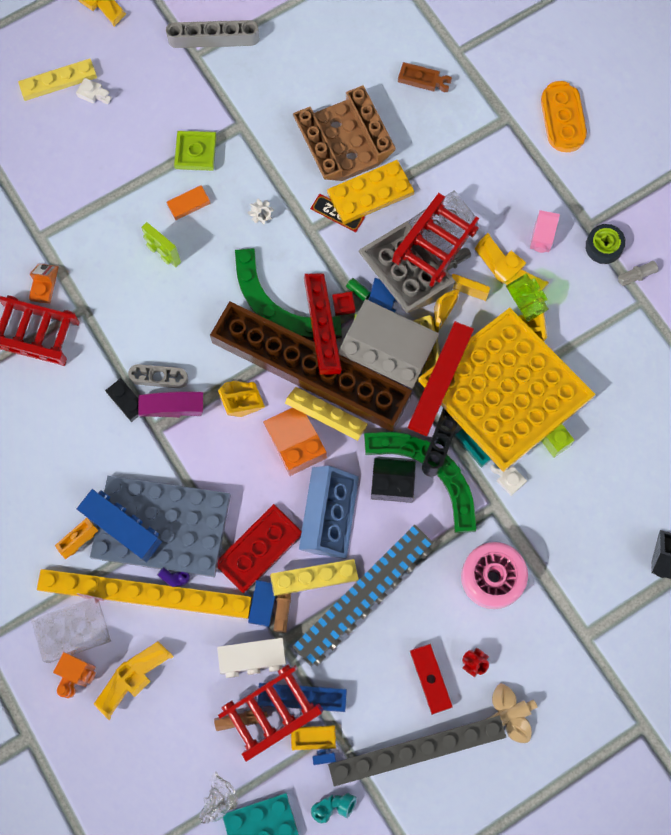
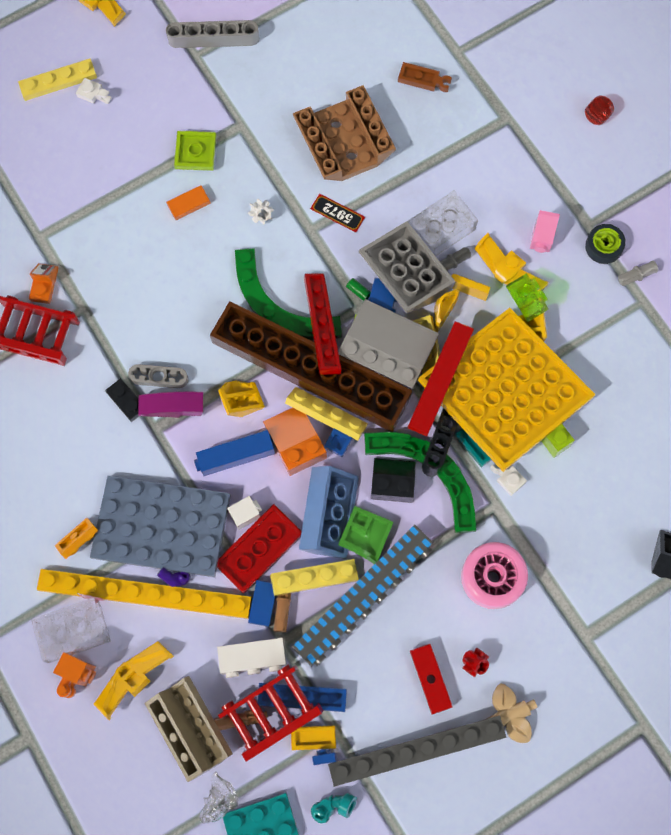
(119, 525): blue brick -> none
(161, 244): lime plate -> none
(188, 729): none -> dark tan brick
(234, 453): none -> blue brick
(245, 512): none -> white brick
(338, 442): none -> blue plate
(343, 303): red plate -> none
(366, 534): none -> bright green plate
(370, 192): yellow plate -> none
(427, 223): red fence -> none
(563, 116): light orange tile -> none
(599, 110): none -> clear red piece

